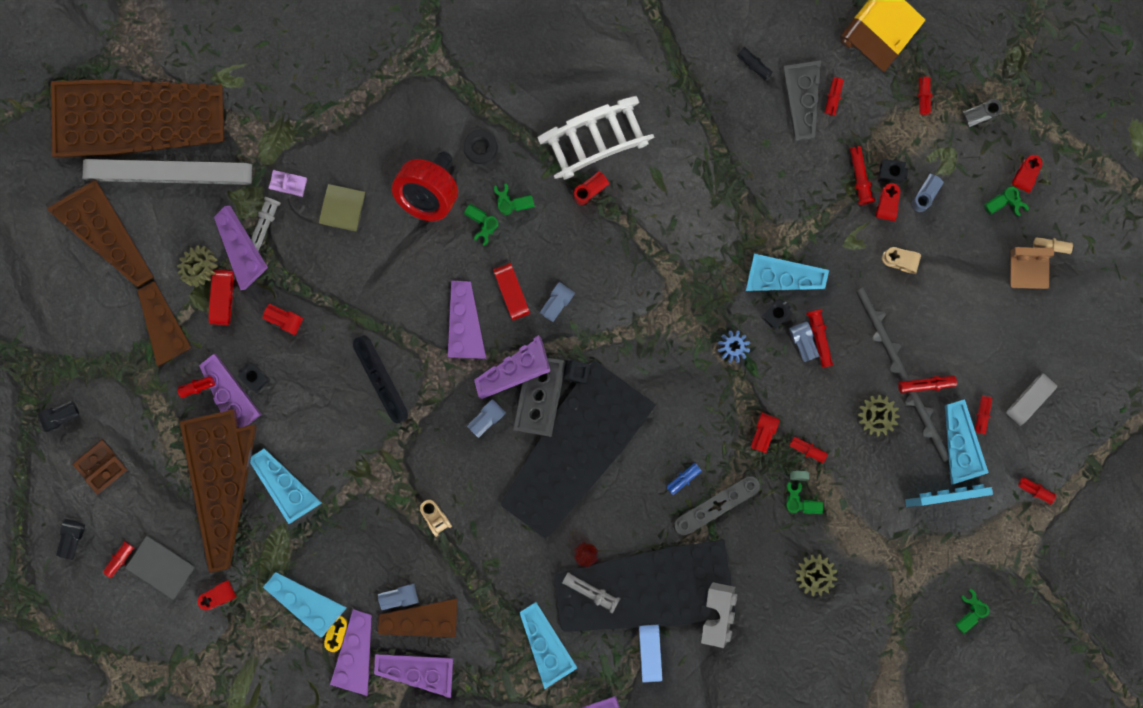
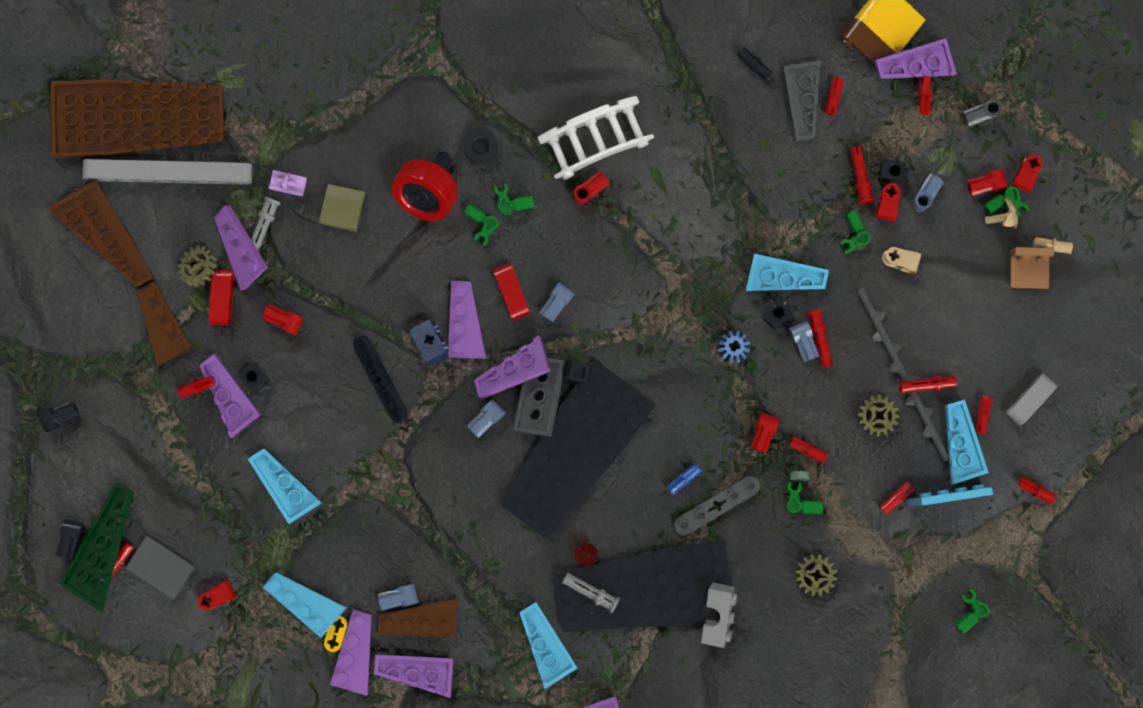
(95, 560): none -> dark green wing
(100, 466): reddish brown slope -> none
(218, 469): reddish brown wing -> none
(431, 353): none -> dark blue brick
(435, 518): tan piece -> none
(650, 653): light blue beam -> none
(861, 238): none -> green bar
(896, 498): none -> red axle
(923, 61): none -> medium lavender wing
(992, 182): none -> red piece
(1010, 218): none -> tan plant

